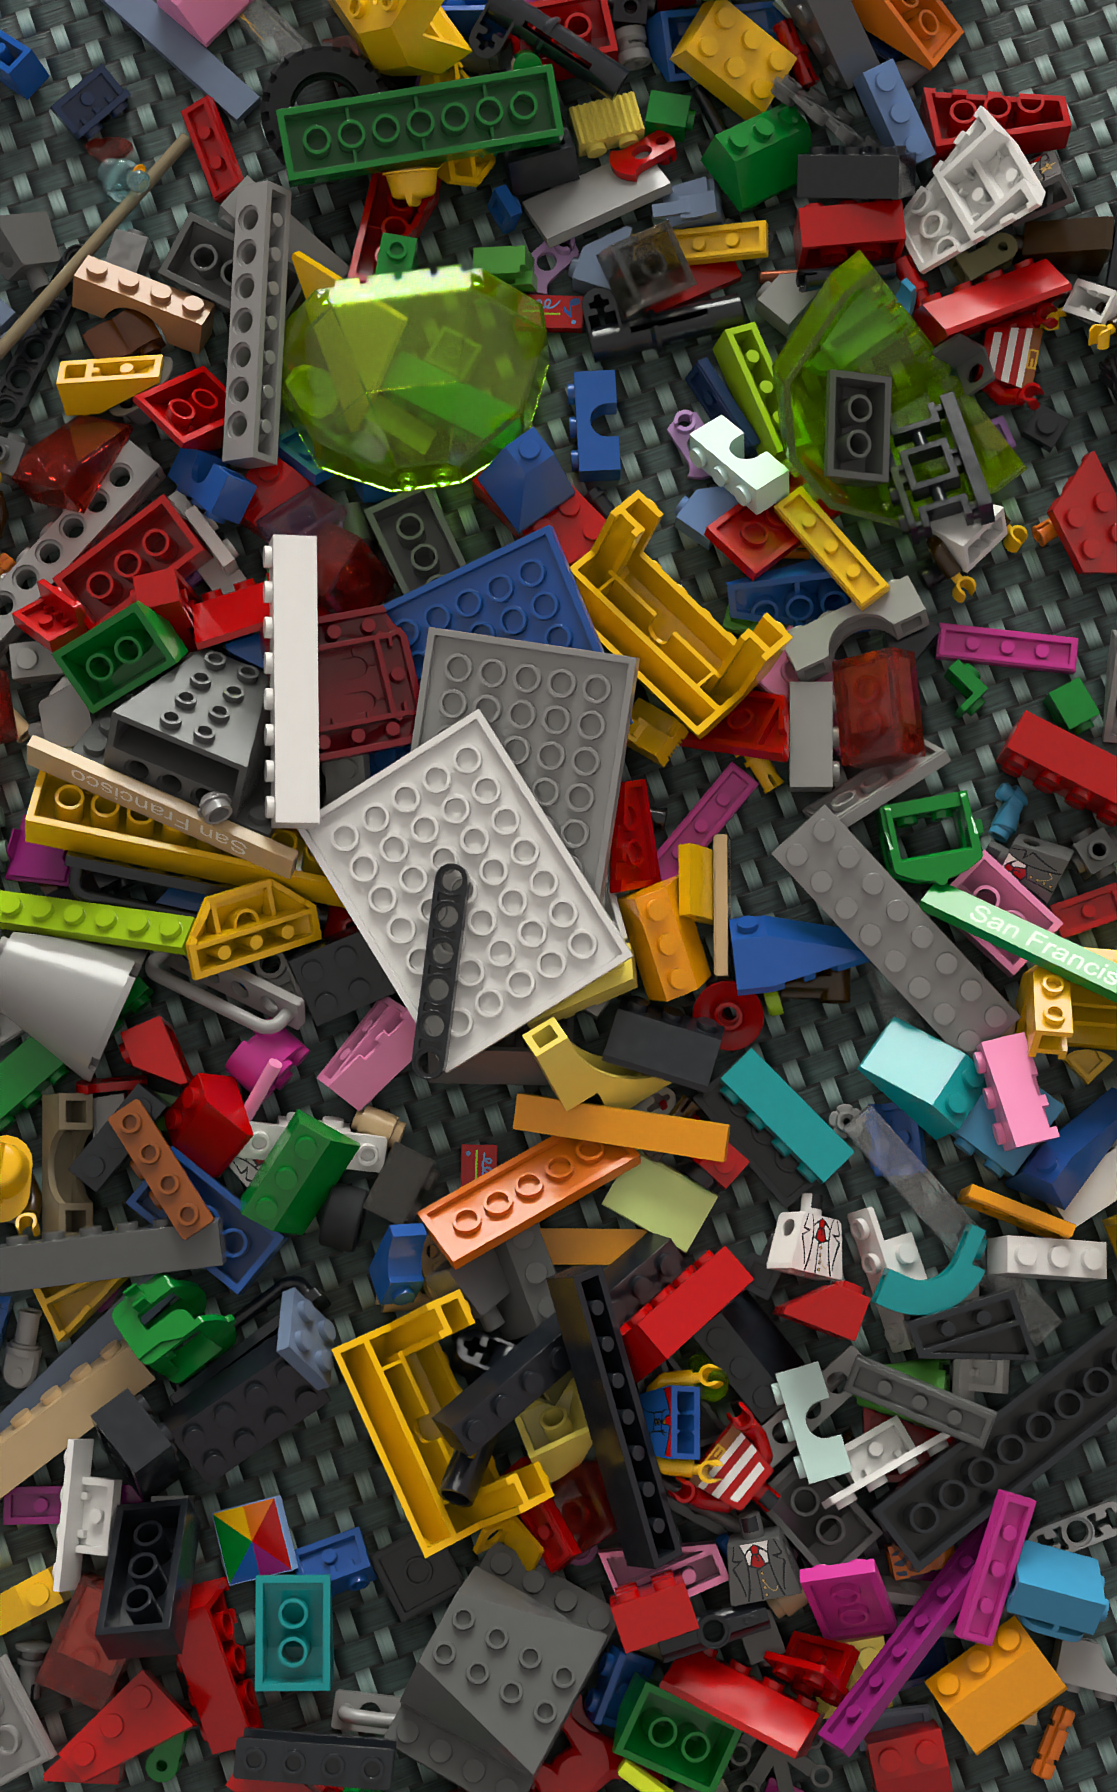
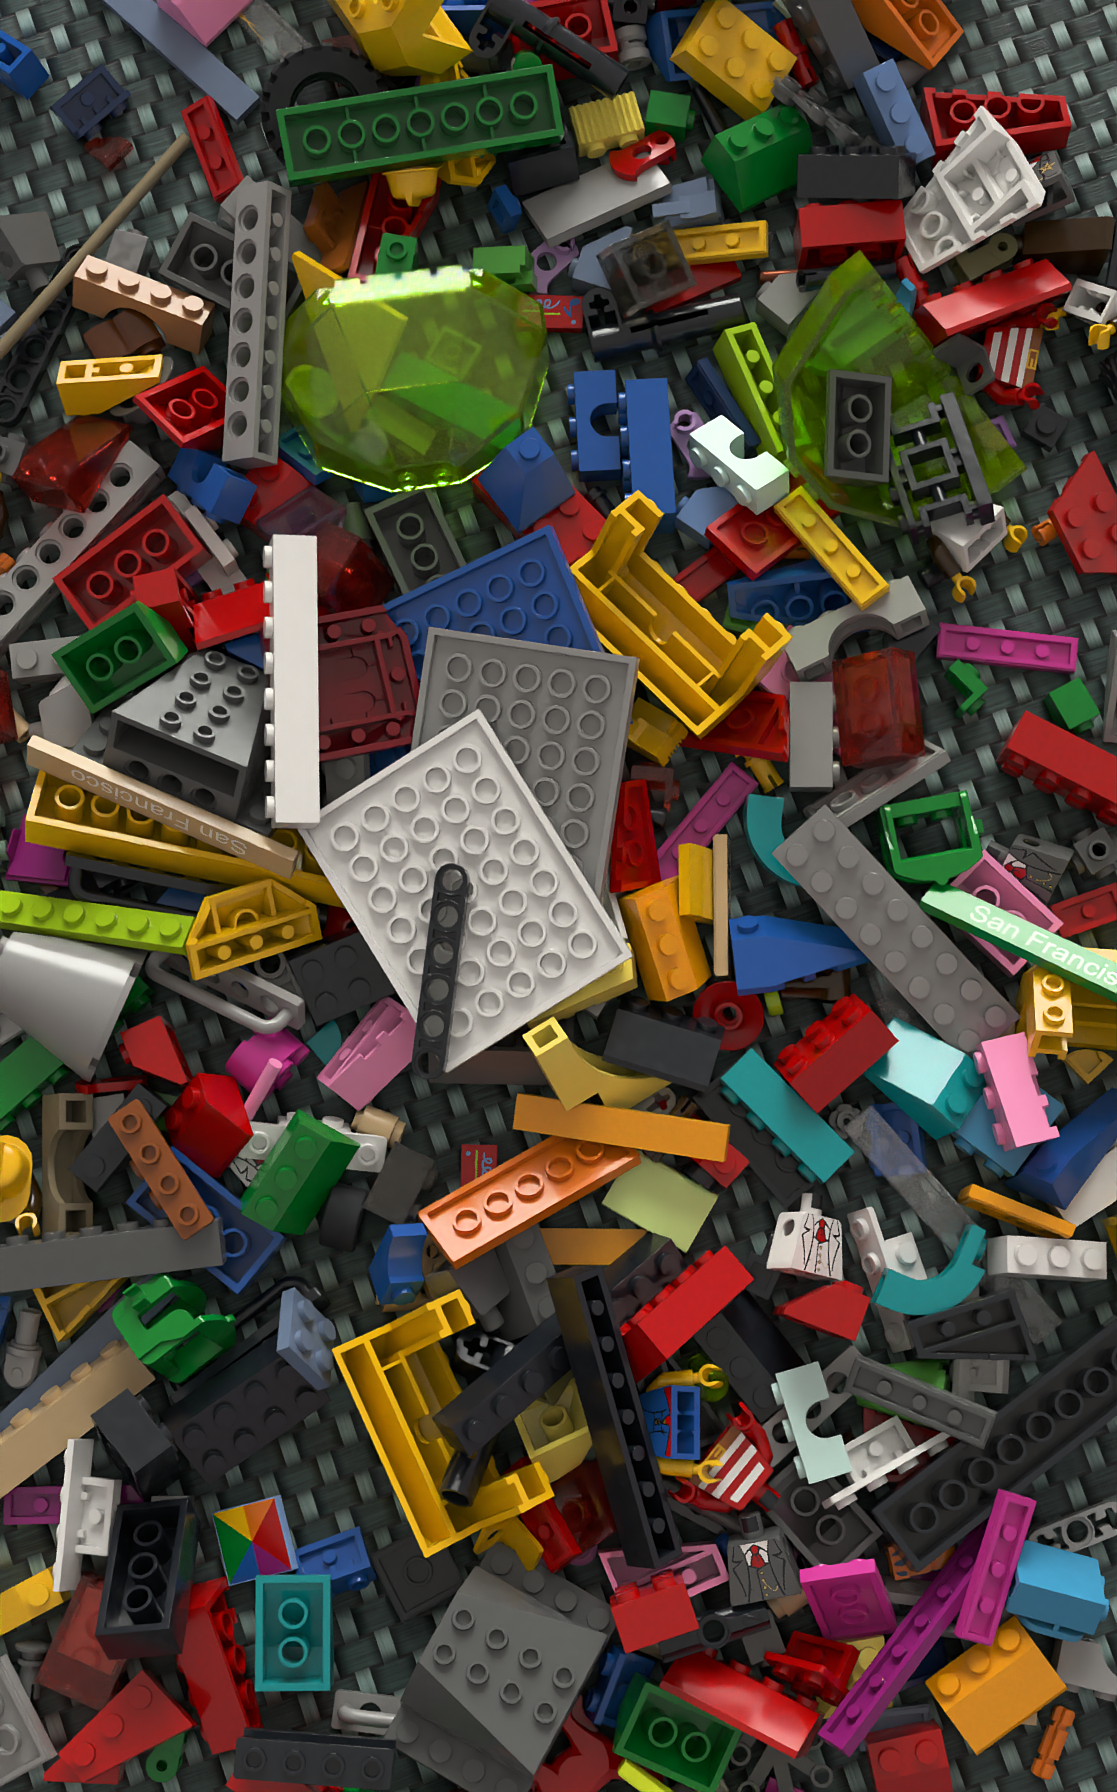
(52, 618): red bracket -> none
(121, 177): clear light blue animal -> none
(215, 807): light grey plate -> none
(326, 1042): none -> teal tile
(335, 223): none -> dark orange bracket
(648, 446): none -> blue brick
(658, 779): none -> clear red bracket
(706, 574): none -> red tile
(764, 833): none -> teal arch
(835, 1052): none -> red brick
(1007, 816): dark azure arm -> none

